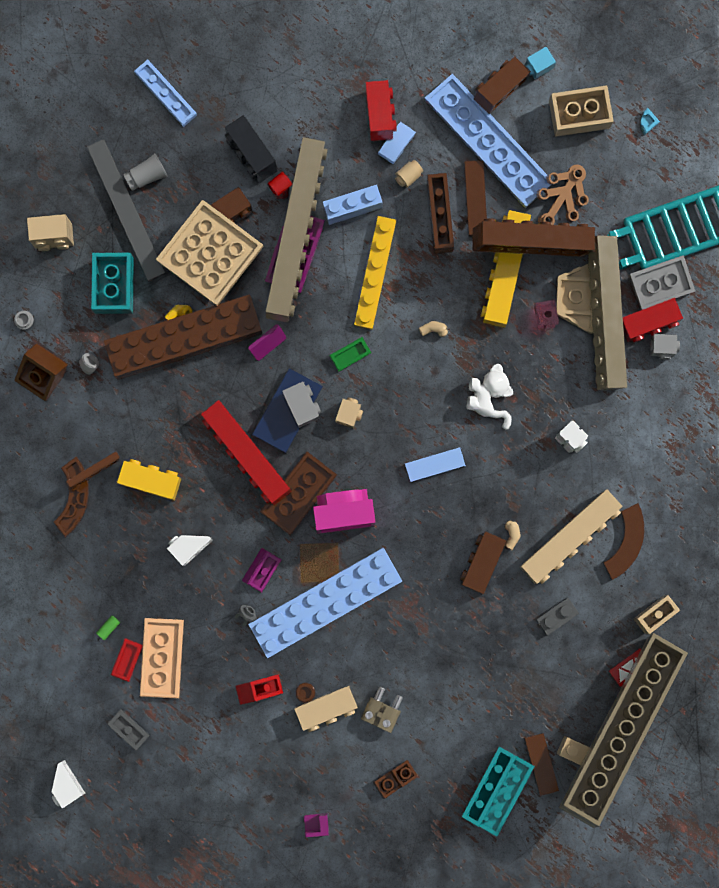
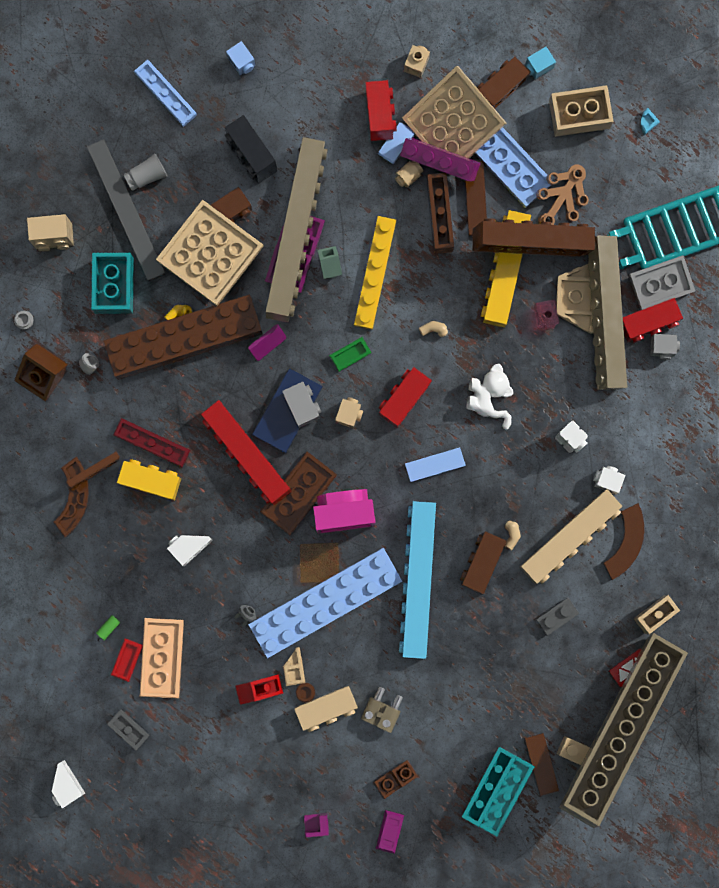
(152, 442): none -> dark red tile
(241, 58): none -> light blue brick
(261, 570): magenta slope -> none
(280, 186): red piece -> none
(294, 669): none -> tan tile
(329, 262): none -> sand green brick
(352, 204): light blue brick -> none
(389, 831): none -> magenta tile
(404, 396): none -> red brick
(417, 61): none -> tan brick
(418, 580): none -> medium azure brick
(440, 159): none -> magenta brick
(455, 116): none -> tan plate
(609, 479): none -> white brick

